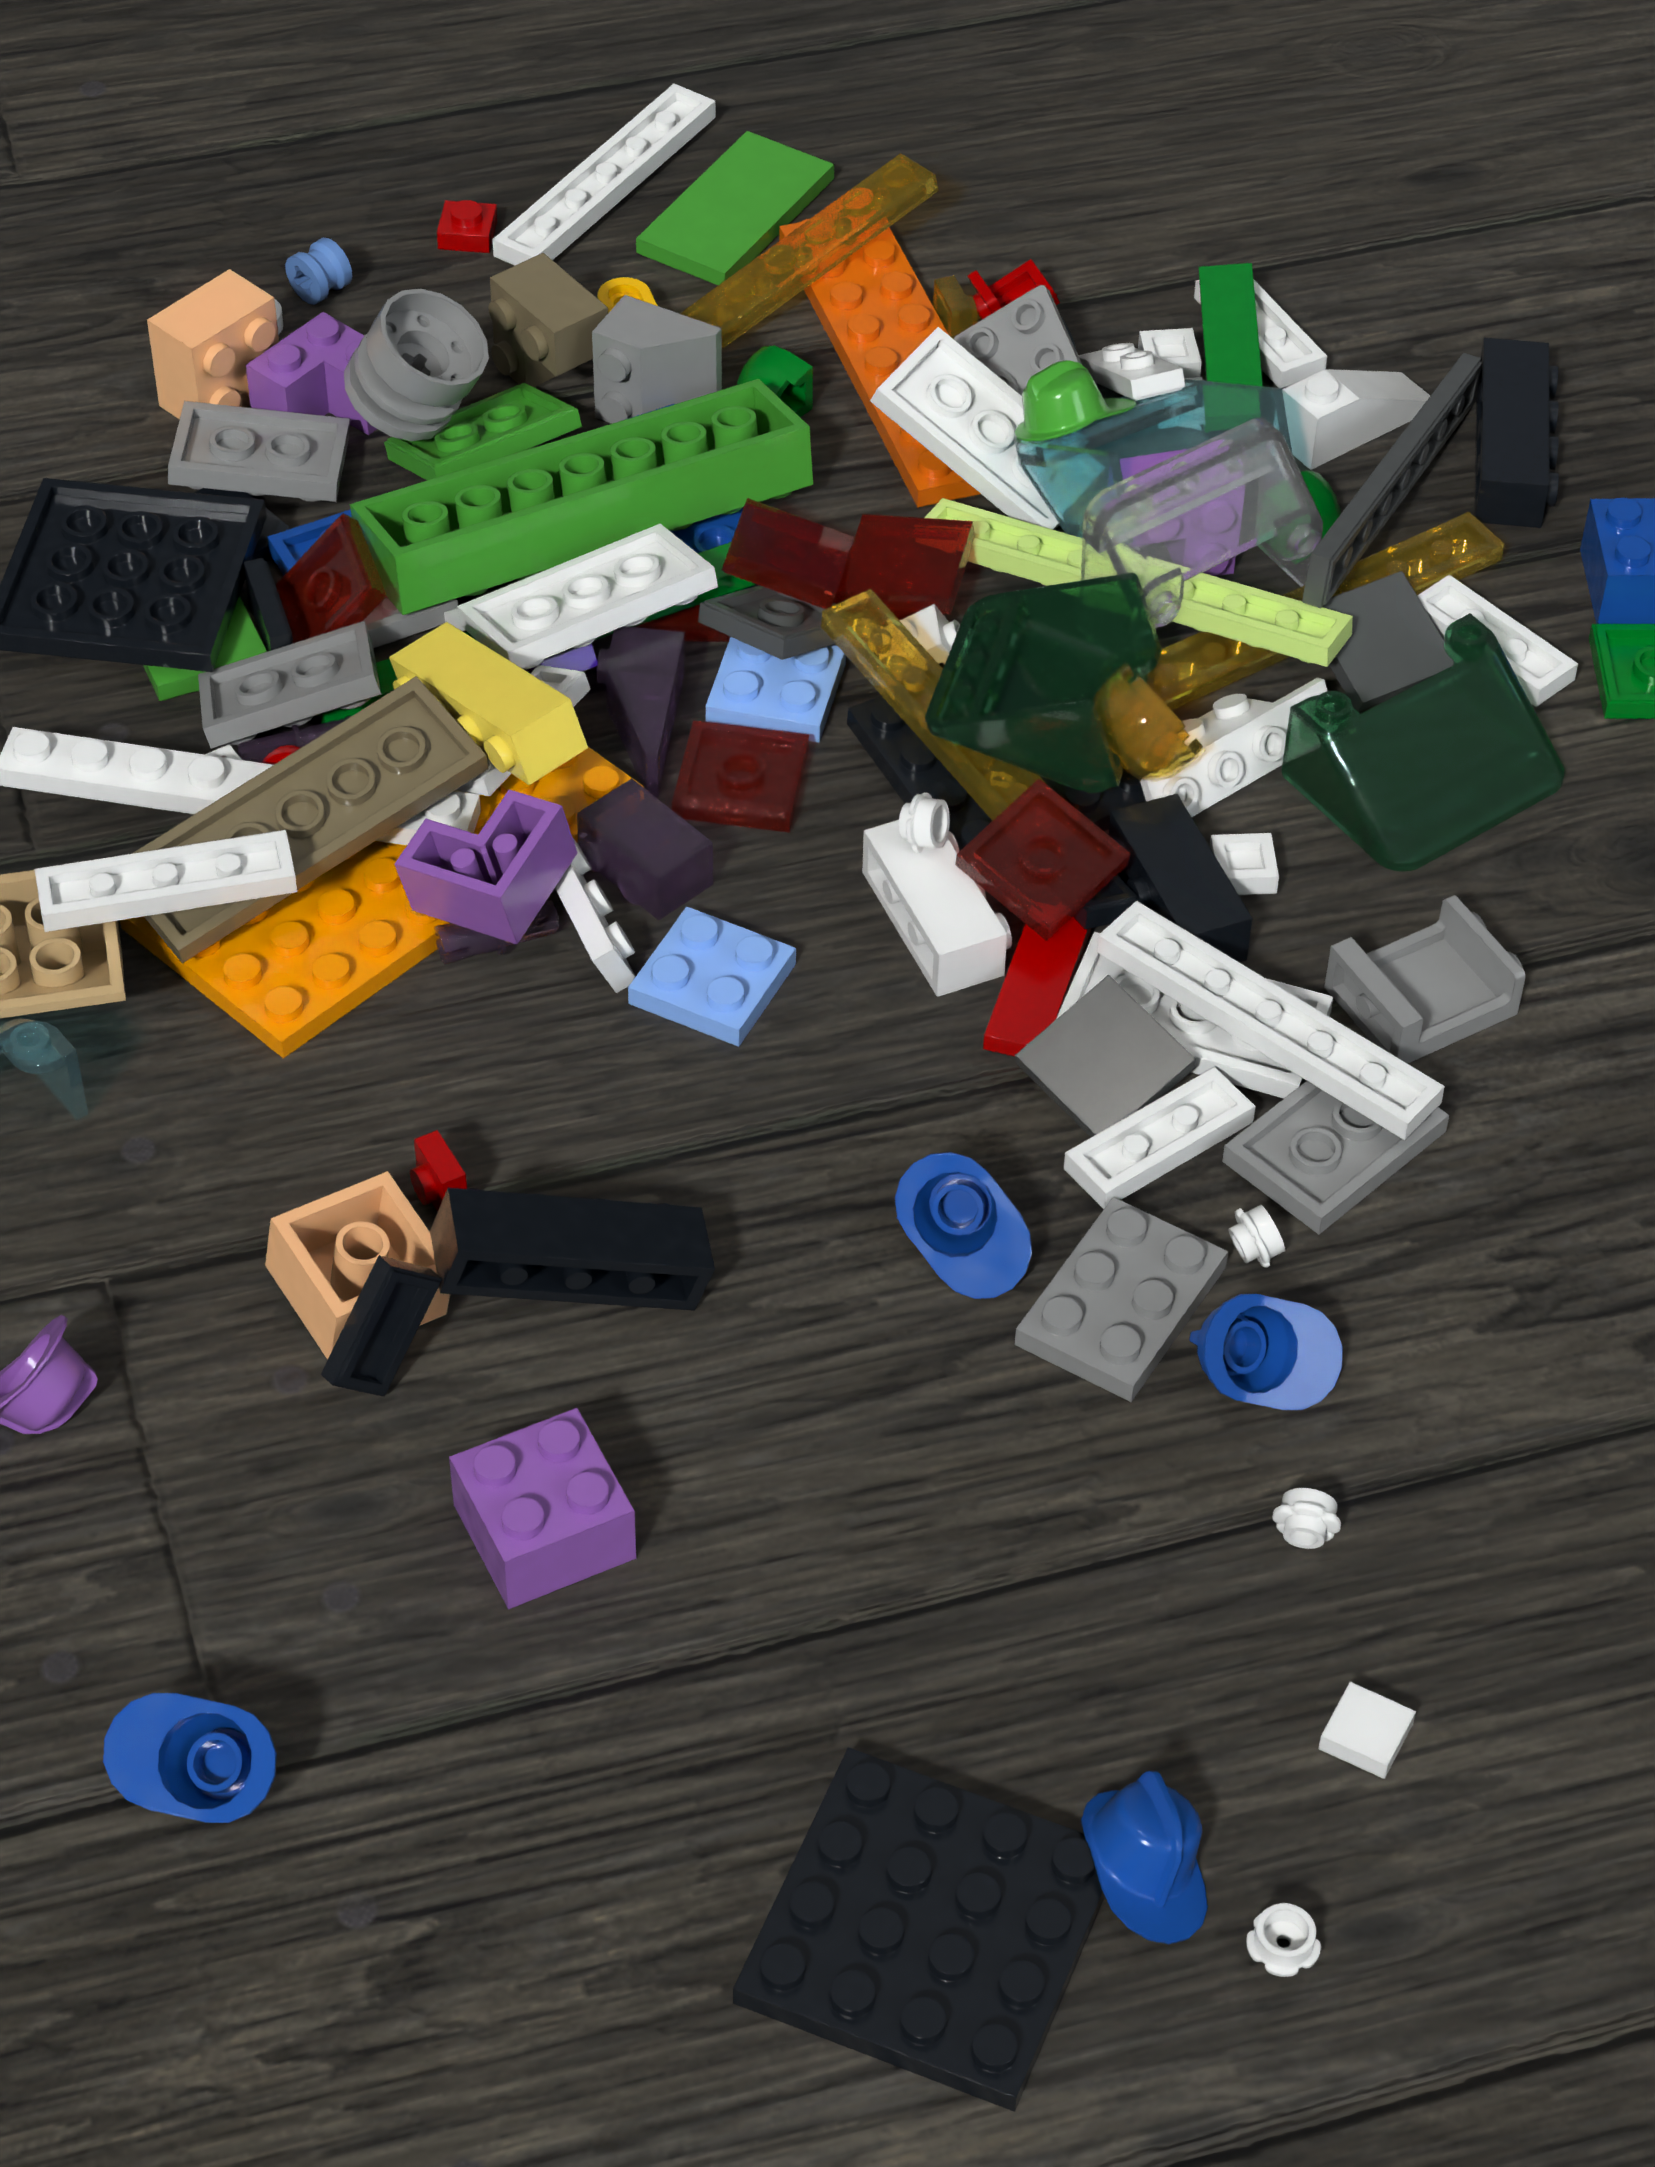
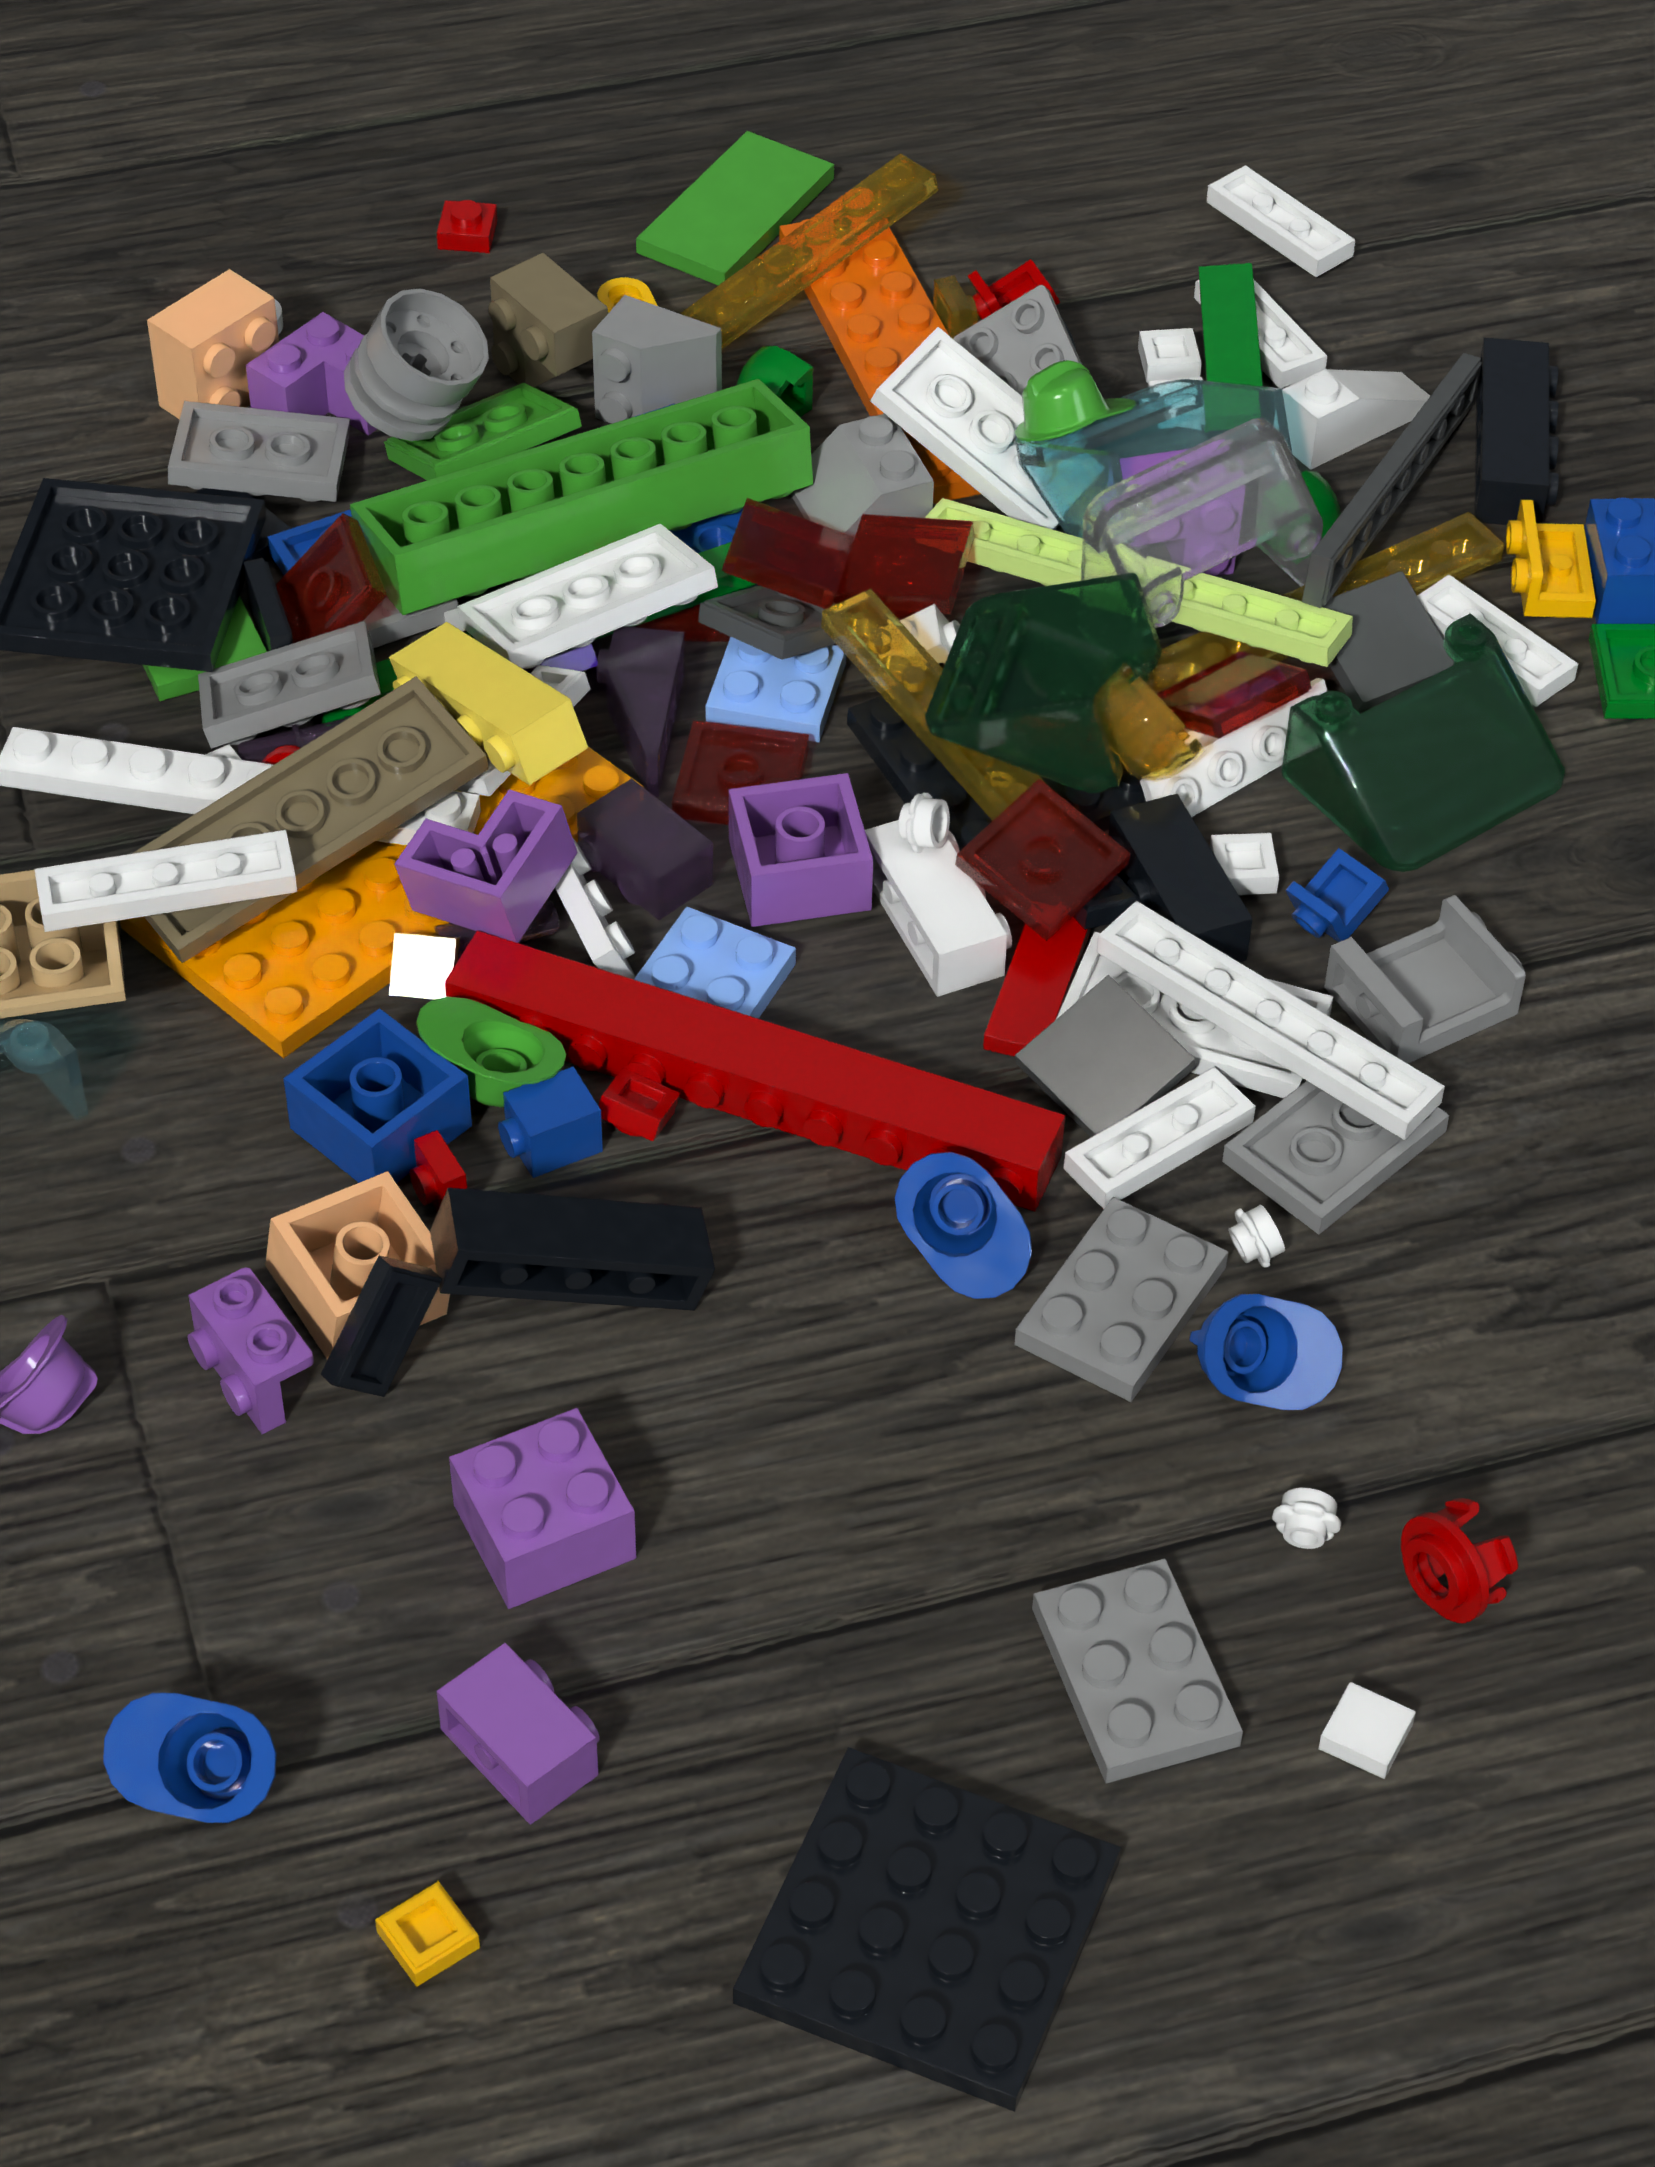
(247, 1344): none -> medium lavender bracket
(318, 271): medium blue wheel -> none
(374, 1096): none -> blue brick
(422, 964): none -> tile
(427, 1933): none -> yellow tile
(489, 1046): none -> bright green piece
(519, 1732): none -> medium lavender brick
(551, 1123): none -> blue brick
(606, 176): white plate -> none
(638, 1105): none -> red plate
(763, 1068): none -> red brick
(800, 849): none -> medium lavender brick
(865, 470): none -> light grey slope
(1133, 371): white plate -> none
(1136, 1670): none -> light grey plate
(1146, 1858): blue piece -> none
(1234, 693): none -> clear red tile
(1280, 221): none -> white plate
(1287, 1923): white plate -> none
(1336, 897): none -> blue bracket
(1437, 1546): none -> red piece
(1550, 566): none -> yellow bracket

